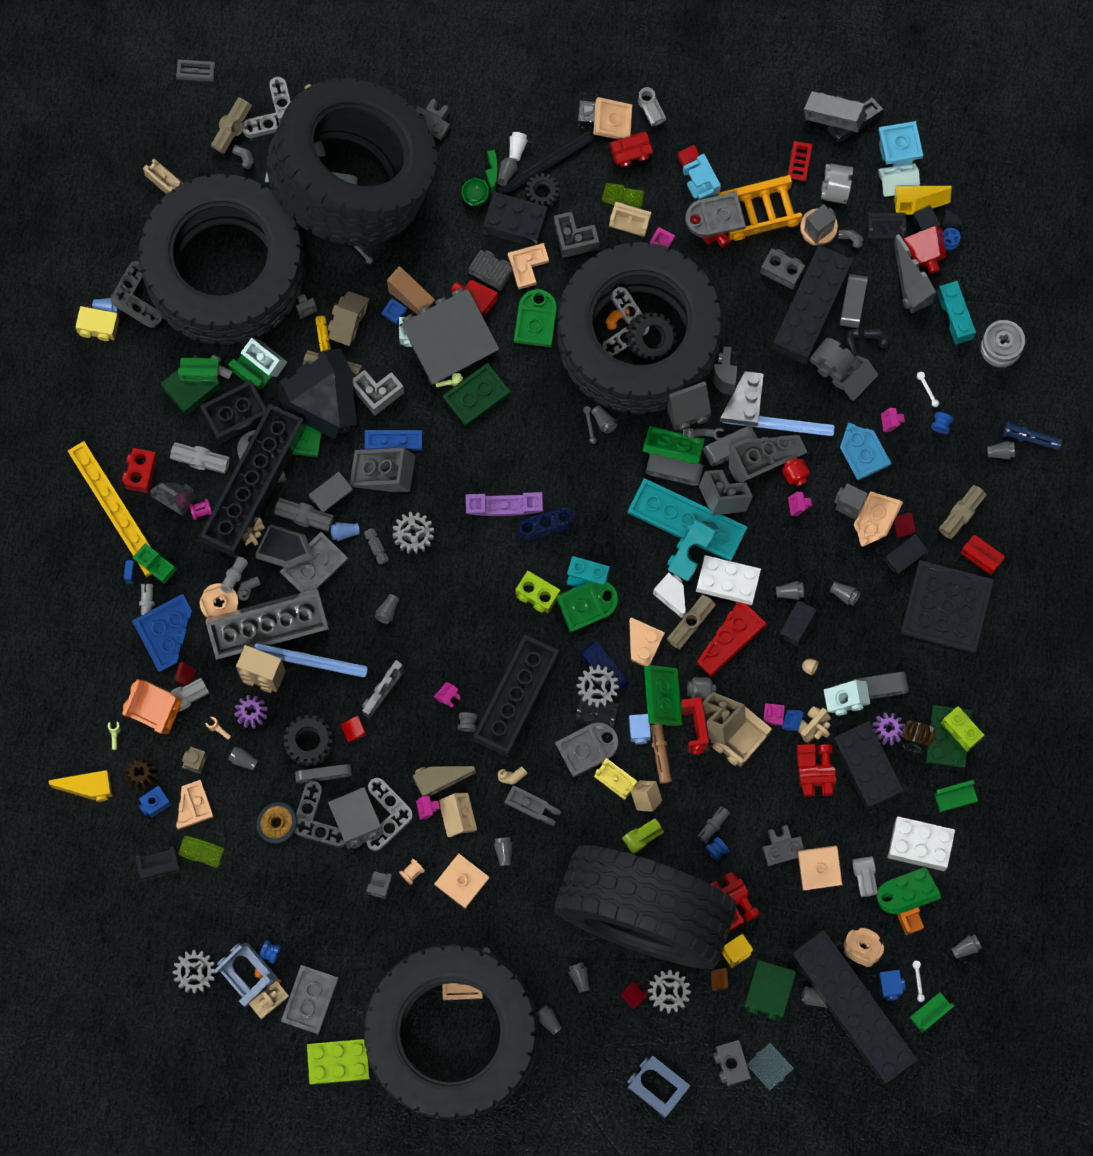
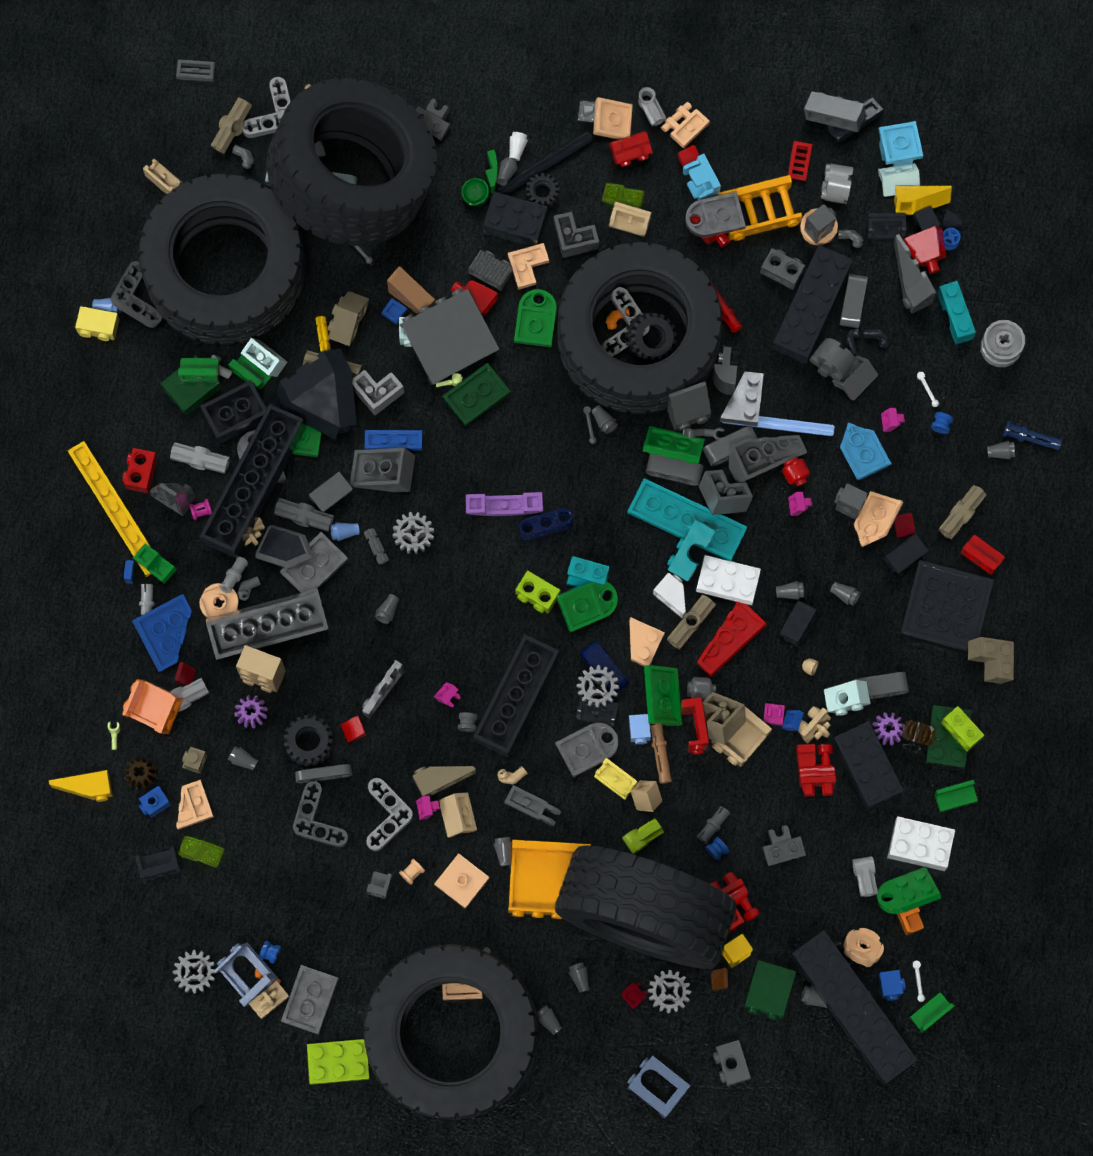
(216, 727): light nougat hand -> none
(266, 818): wheel -> none
(305, 306): dark grey tile -> none
(314, 661): light blue axle -> none
(356, 818): dark grey panel -> none
(538, 876): none -> light orange panel
(662, 238): dark pink tile -> none
(689, 128): none -> light nougat plate
(728, 315): none -> red pin
(769, 1066): clear light blue piece -> none
(819, 867): light nougat plate -> none
(967, 946): dark grey cone -> none
(996, 655): none -> dark tan brick

